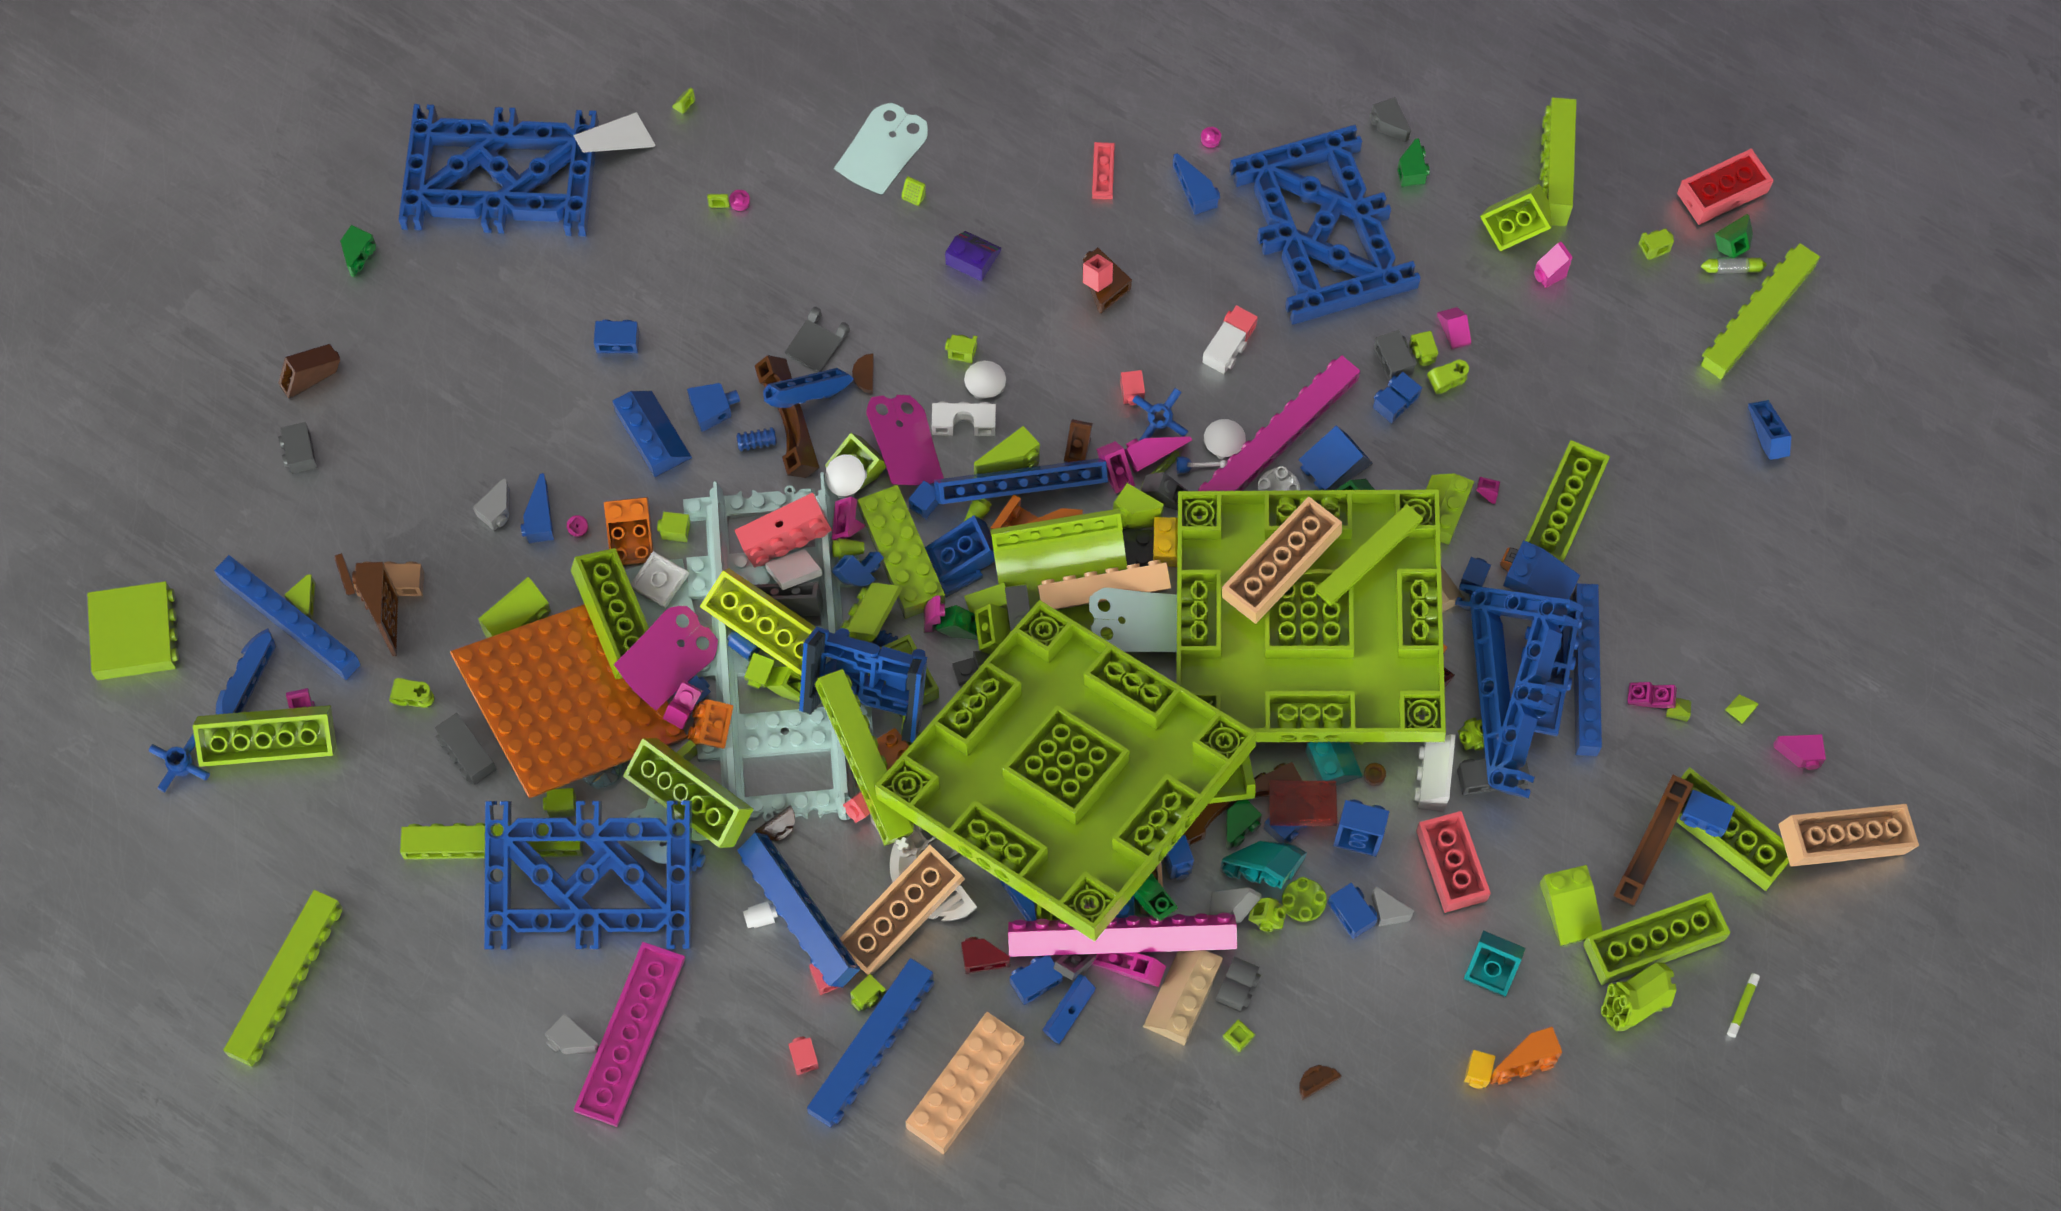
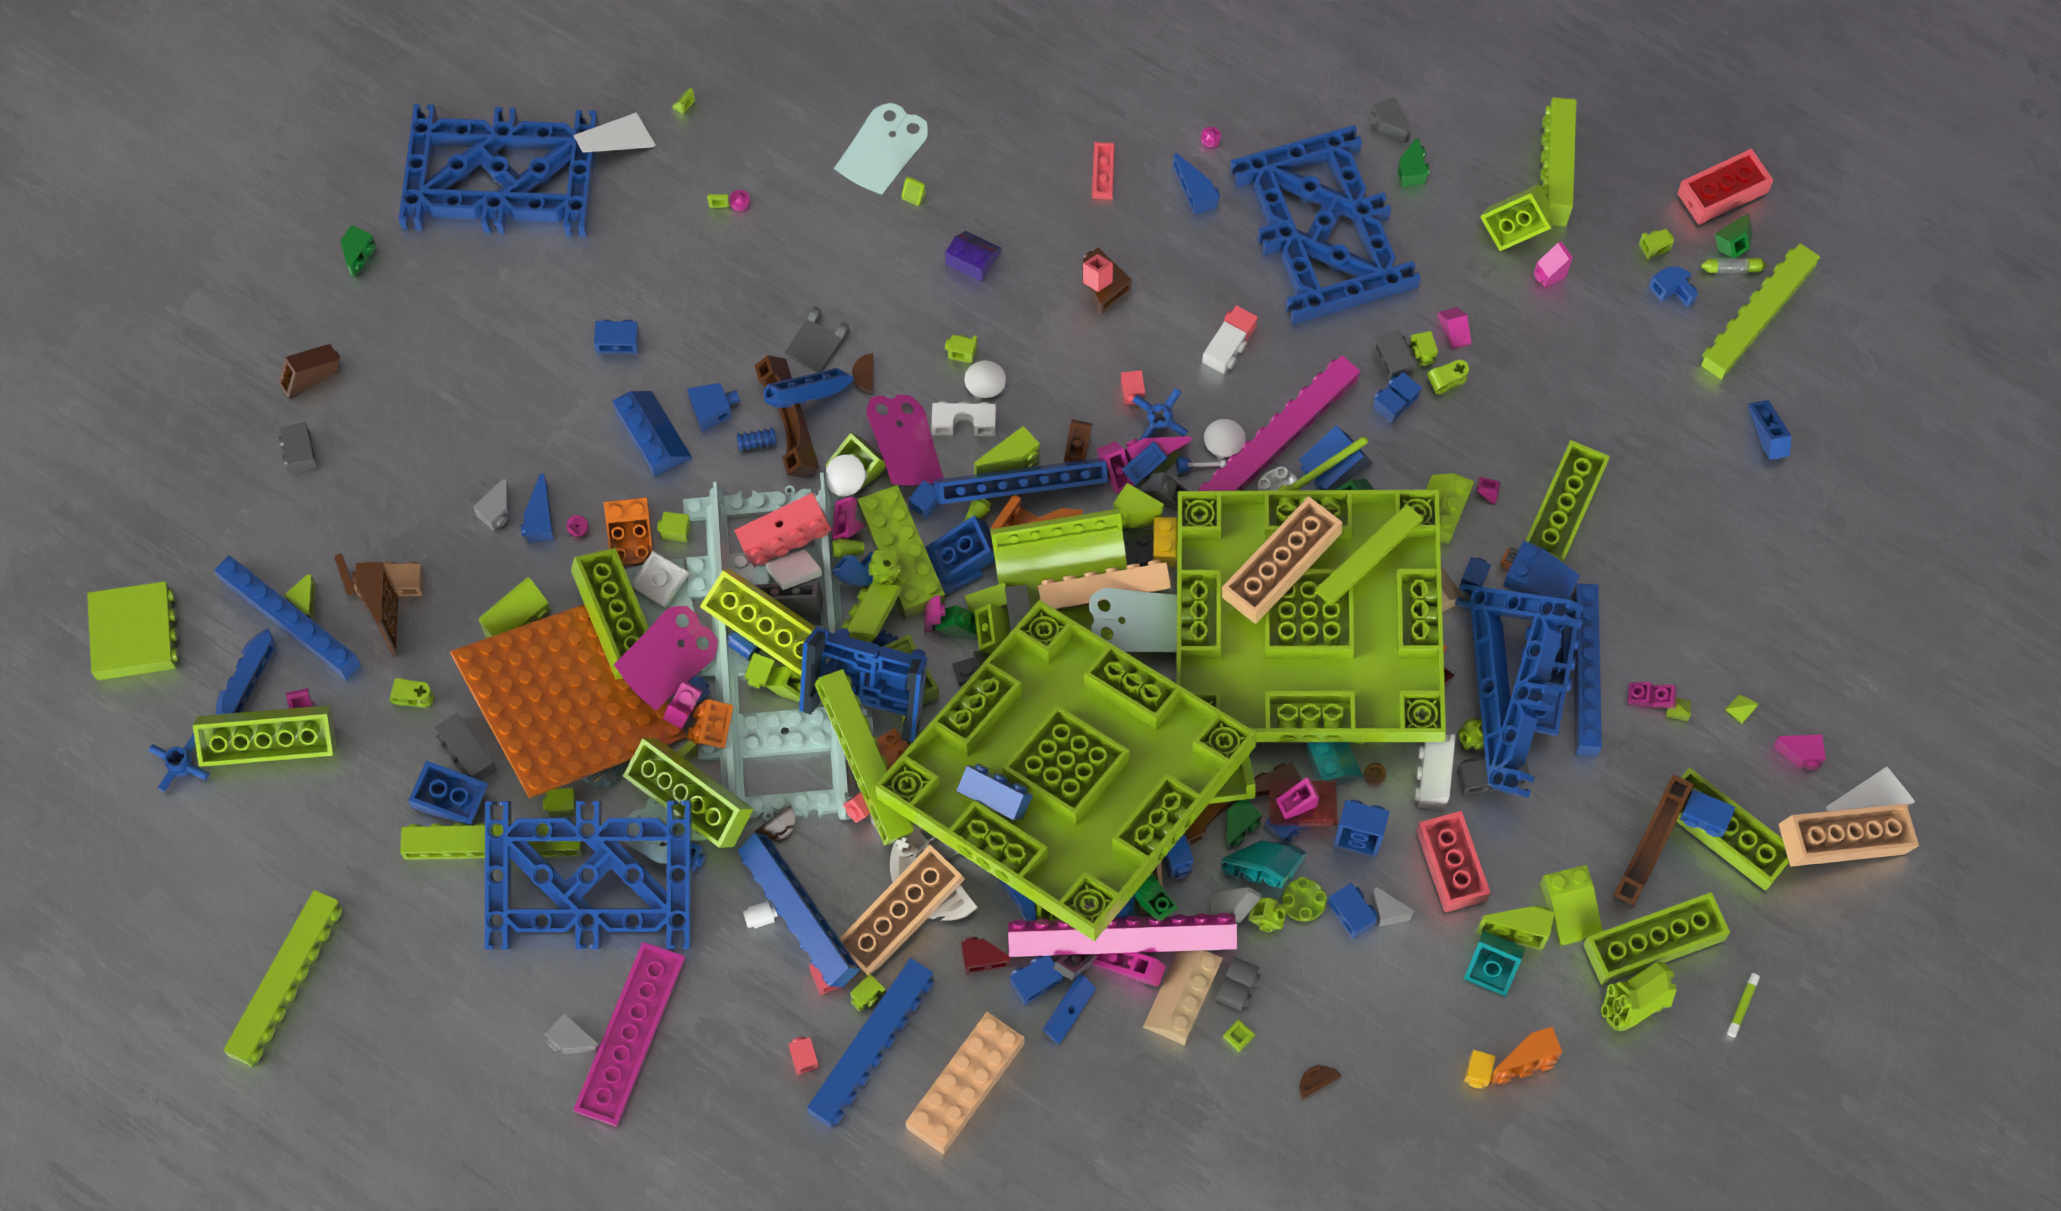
(447, 793): none -> blue slope
(884, 567): none -> lime brick
(995, 791): none -> brick
(1144, 463): none -> blue tile
(1298, 799): none -> dark pink slope
(1325, 466): none -> lime piece
(1521, 926): none -> lime slope
(1672, 281): none -> blue brick
(1878, 790): none -> white sticker

